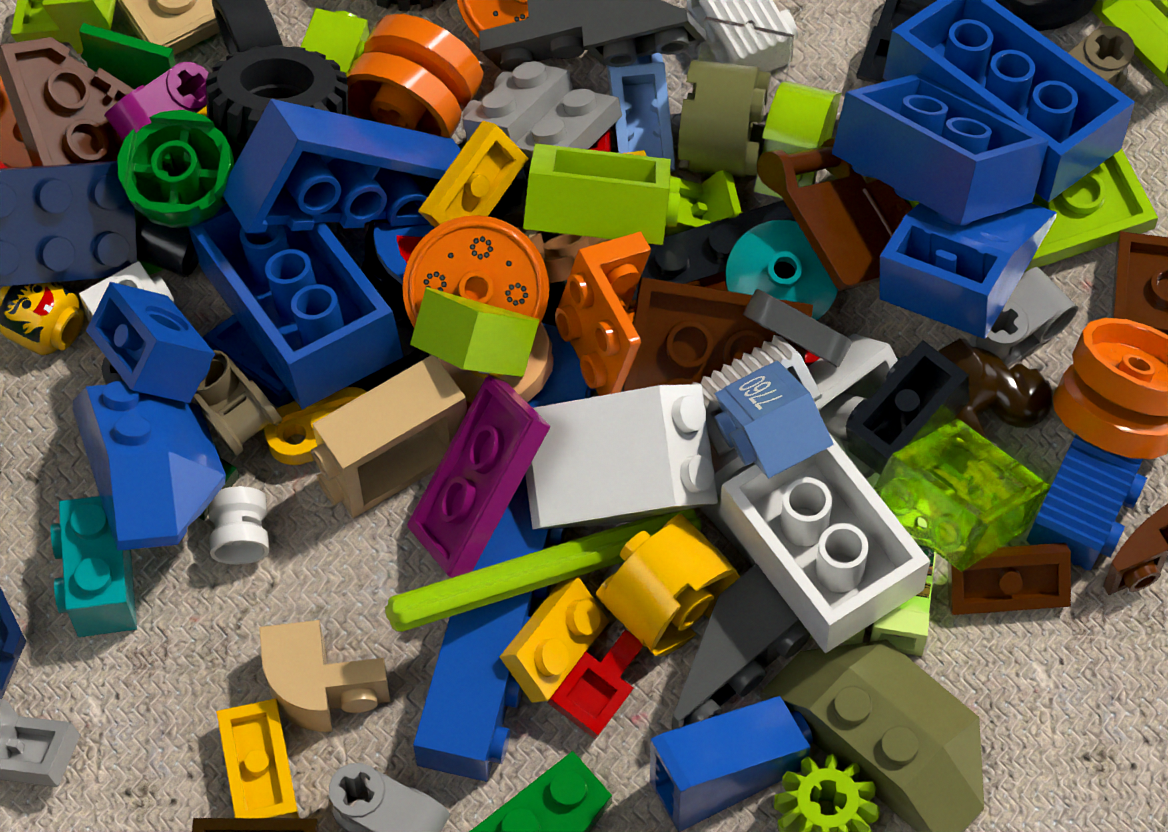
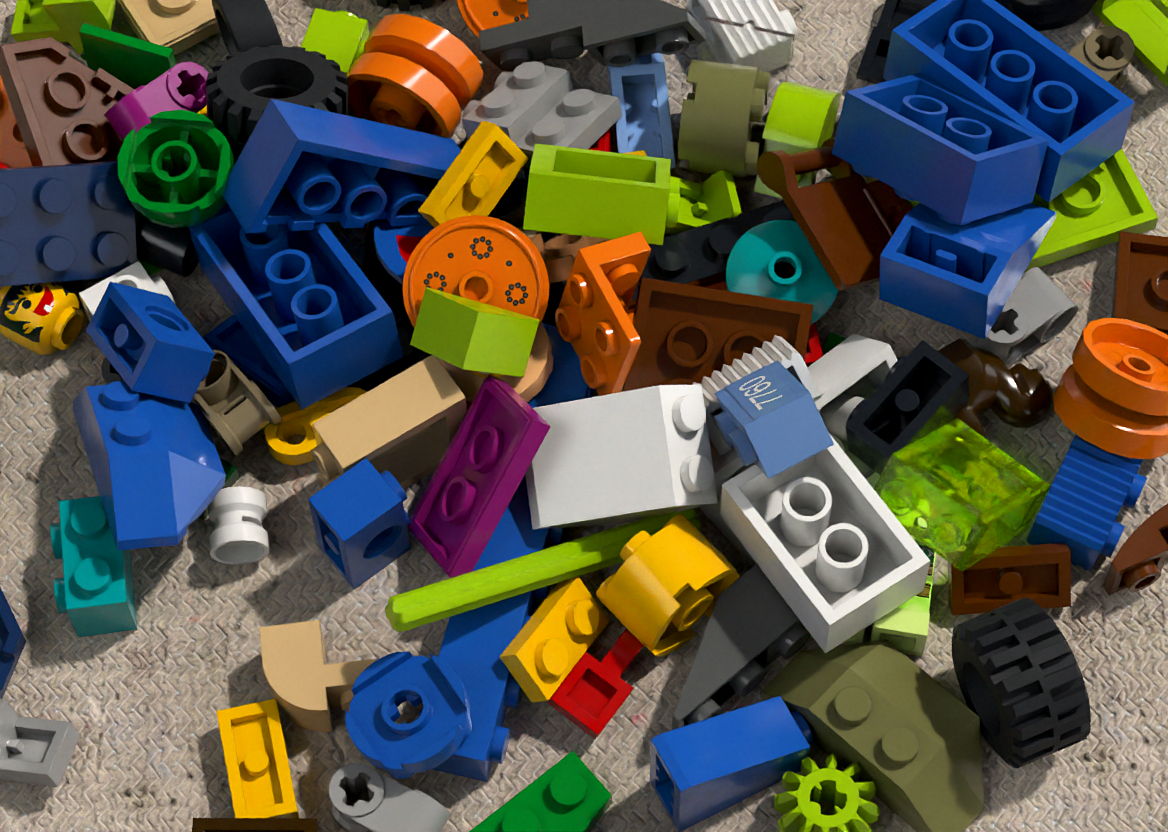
(361, 522): none -> blue brick
(420, 744): none -> blue plate
(797, 328): dark grey beam -> none
(1021, 682): none -> black tyre

